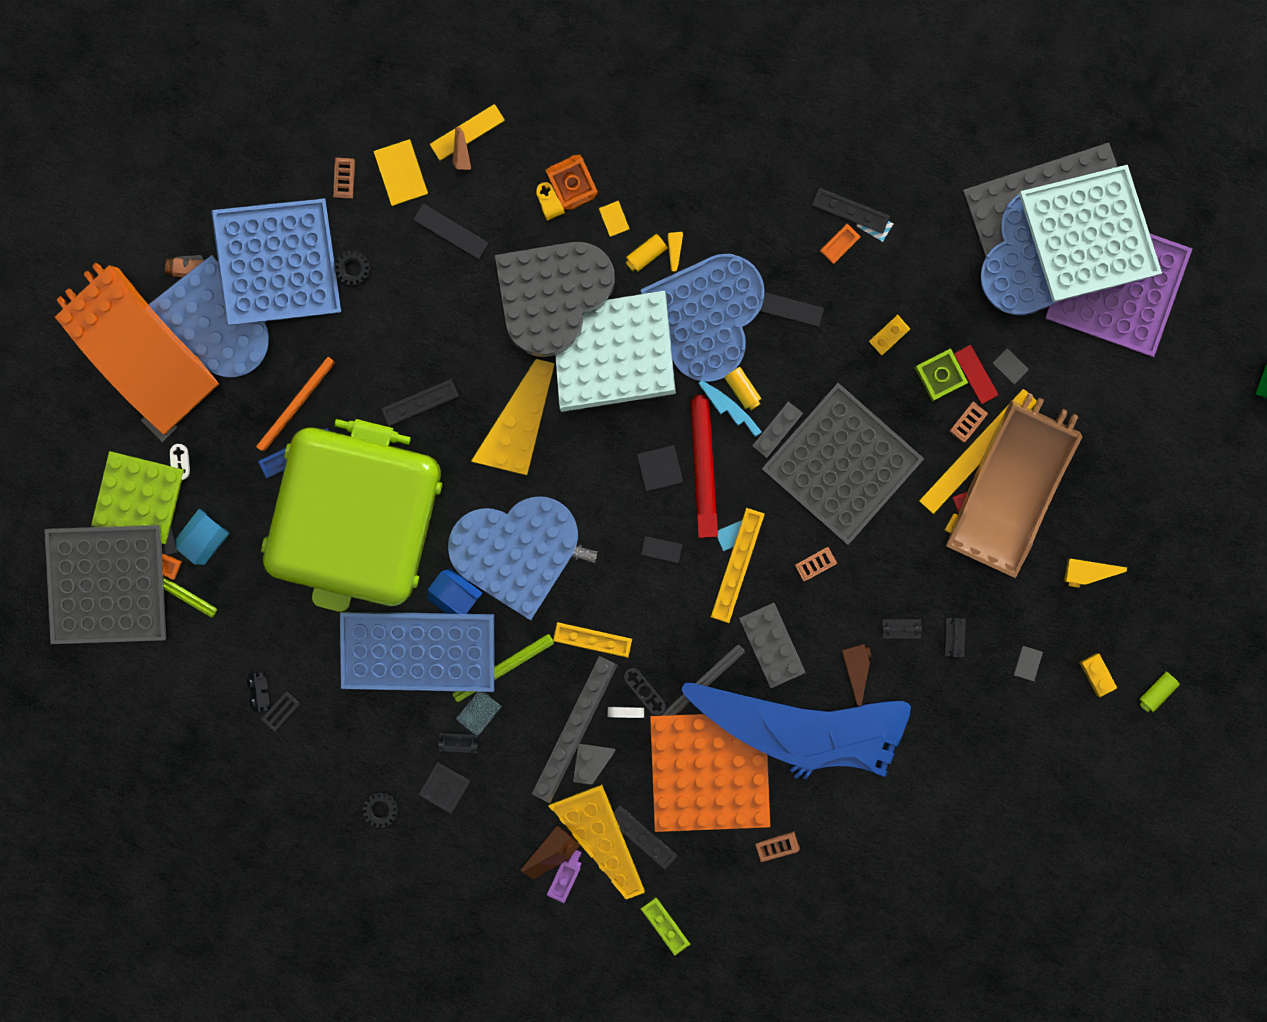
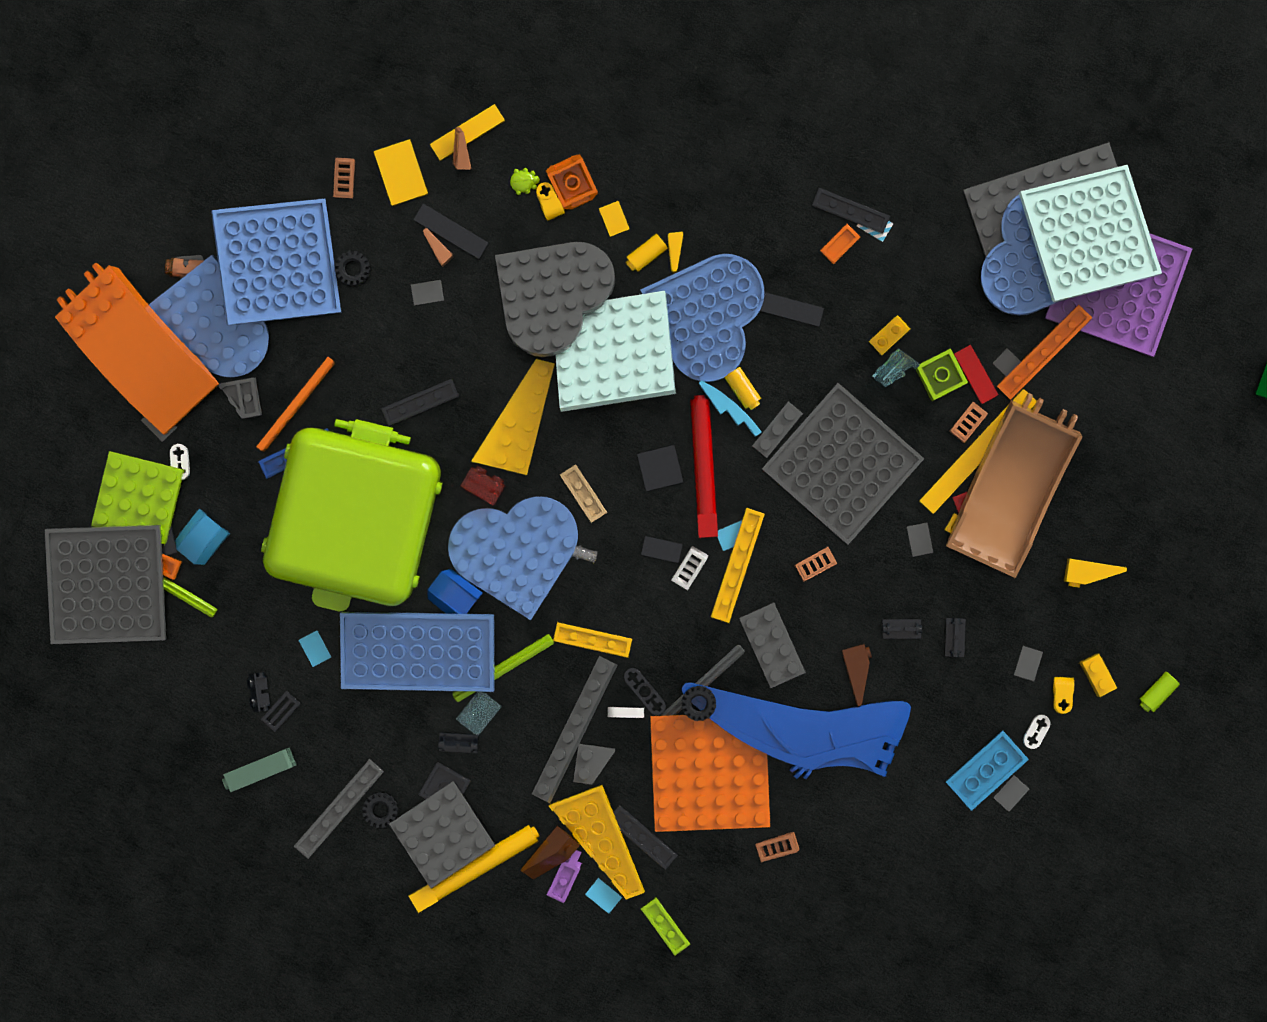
(243, 396): none -> dark grey wing
(259, 770): none -> sand green slope
(315, 648): none -> medium azure sticker
(338, 808): none -> dark grey tile
(427, 292): none -> dark grey sticker
(440, 251): none -> nougat slope
(442, 835): none -> dark grey plate
(482, 485): none -> clear red brick
(501, 852): none -> yellow brick
(523, 181): none -> lime piece
(583, 493): none -> tan plate
(603, 895): none -> medium azure sticker
(696, 552): none -> white slope
(710, 703): none -> black tyre
(894, 368): none -> clear light blue wing
(920, 539): none -> dark grey sticker
(986, 770): none -> dark azure plate
(1011, 793): none -> dark grey sticker
(1032, 729): none -> white beam
(1044, 351): none -> orange plate
(1063, 690): none -> yellow piece

